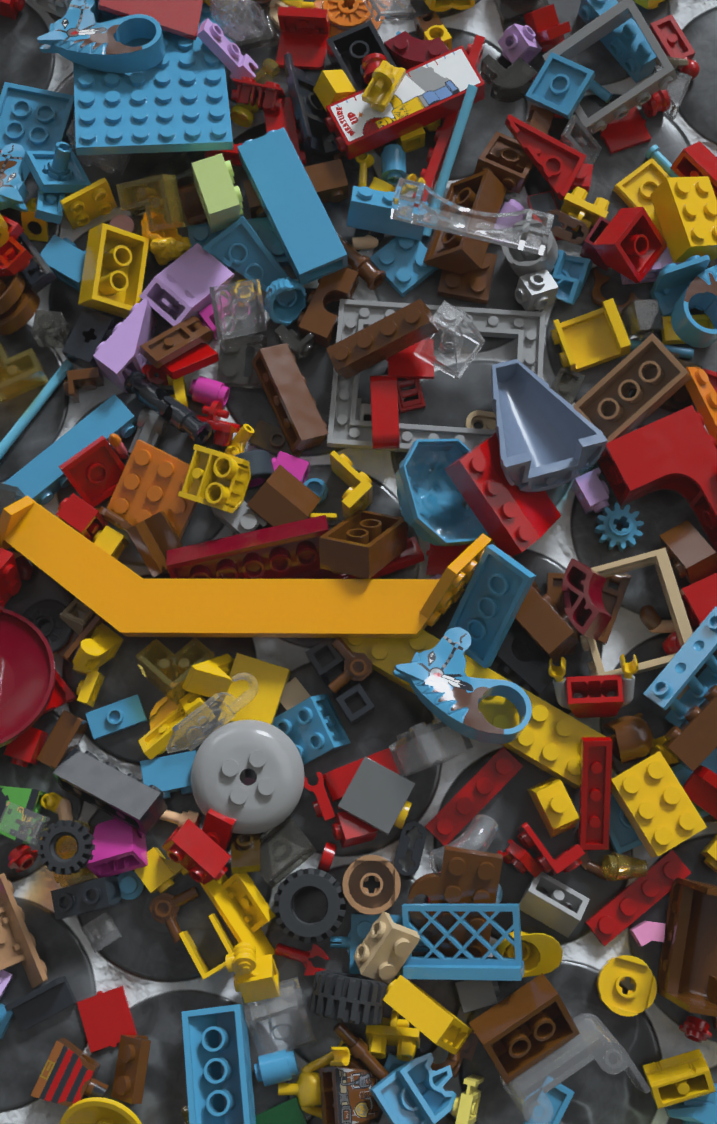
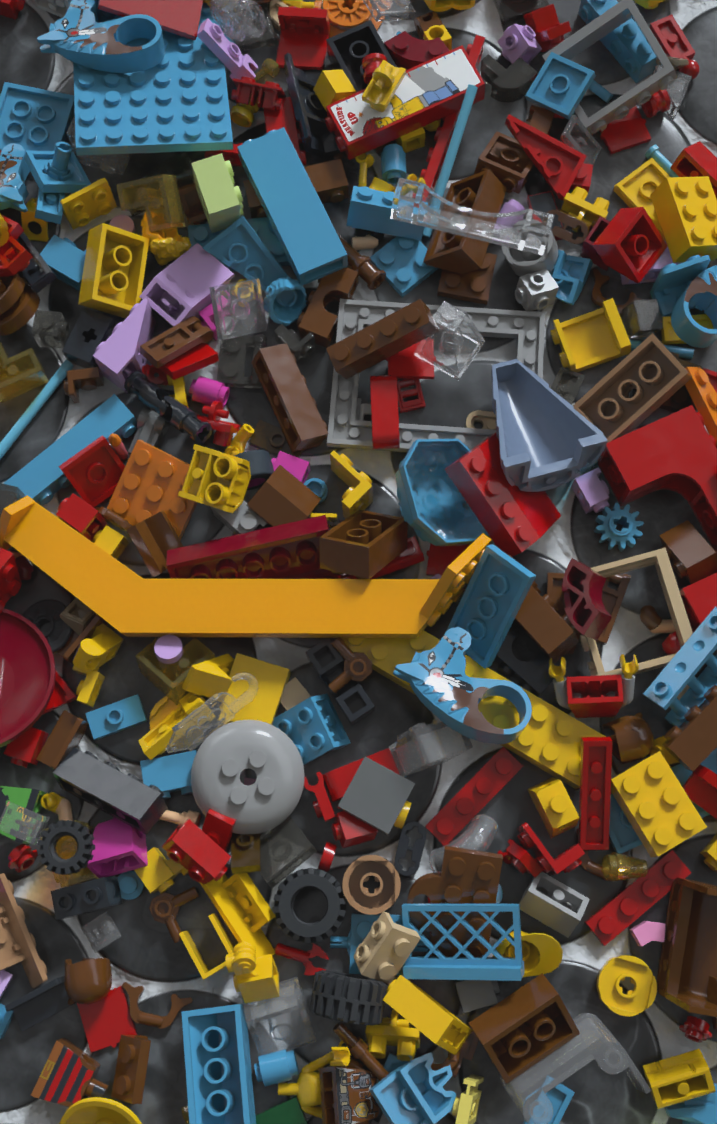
(87, 980): none -> reddish brown helmet
(150, 1019): none -> reddish brown helmet
(168, 649): none -> lavender tile

